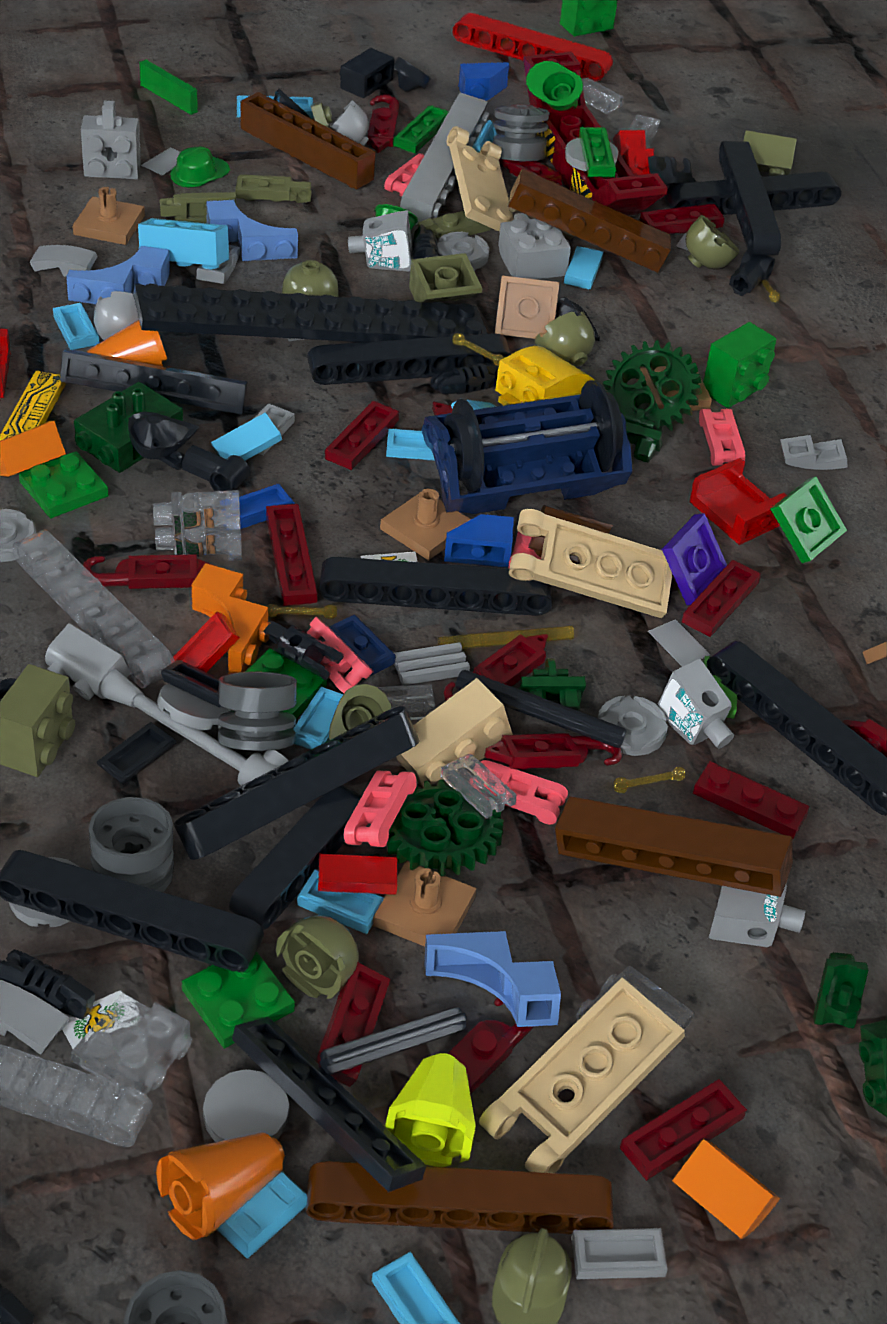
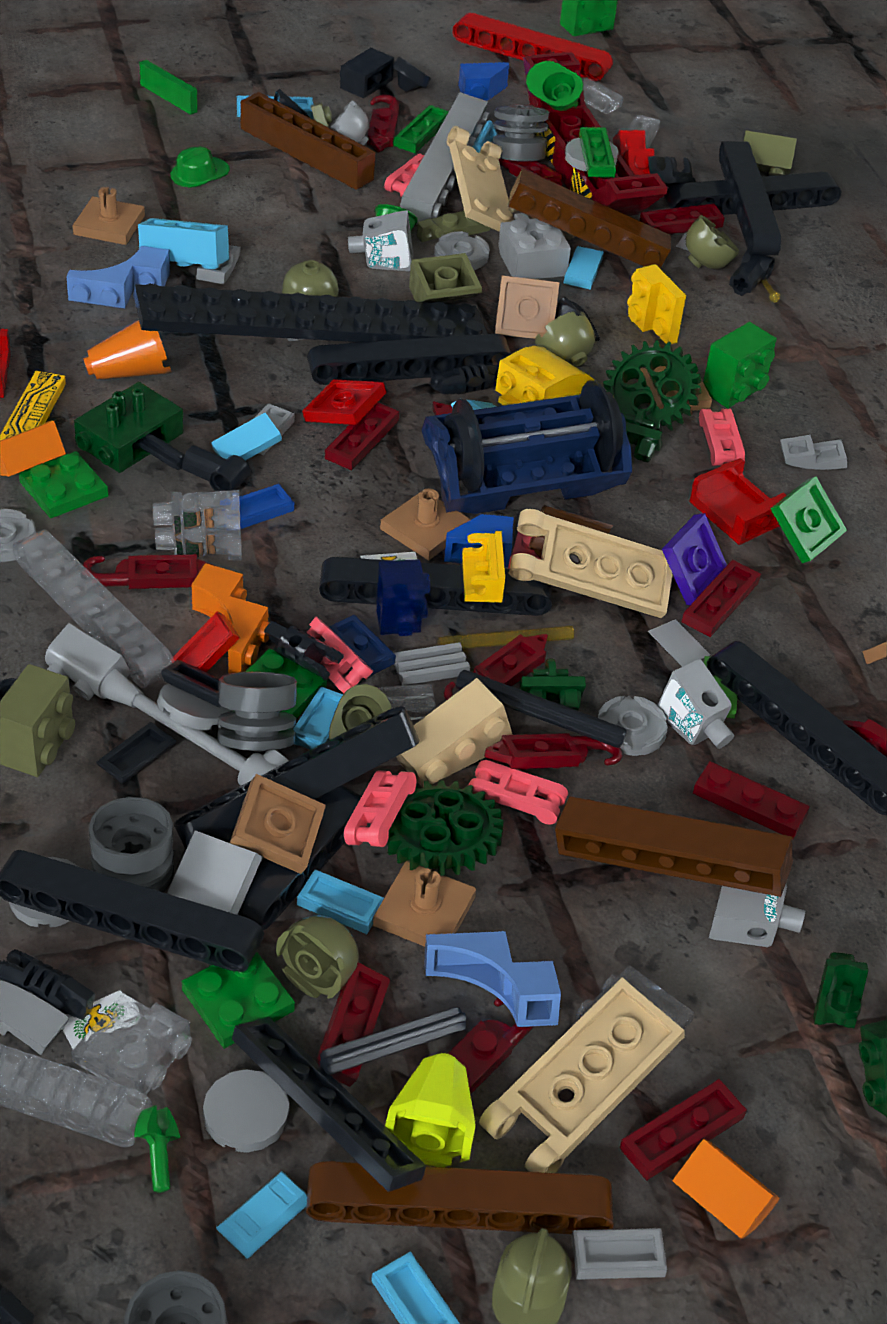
(64, 257): light grey slope -> none
(75, 326): medium azure tile -> none
(110, 144): light grey hinge -> none
(114, 313): light grey cylinder -> none
(154, 430): black piece -> none
(158, 1129): none -> green bar
(163, 162): light grey sticker -> none
(171, 383): black plate -> none
(191, 206): olive hinge -> none
(215, 873): none -> light grey tile
(216, 1180): orange cone -> none
(254, 238): medium blue arch -> none
(272, 188): olive hinge -> none
(278, 823): none -> medium nougat tile
(291, 555): dark red plate -> none
(328, 611): clear yellow hinge -> none
(344, 402): none -> red tile
(357, 874): red tile -> none
(401, 597): none -> clear blue brick
(407, 445): medium azure tile -> none
(424, 243): black hinge -> none
(458, 339): clear yellow hinge -> none
(473, 786): clear tile -> none
(484, 568): none -> yellow hinge
(622, 784): clear yellow hinge -> none
(656, 303): none -> yellow plate

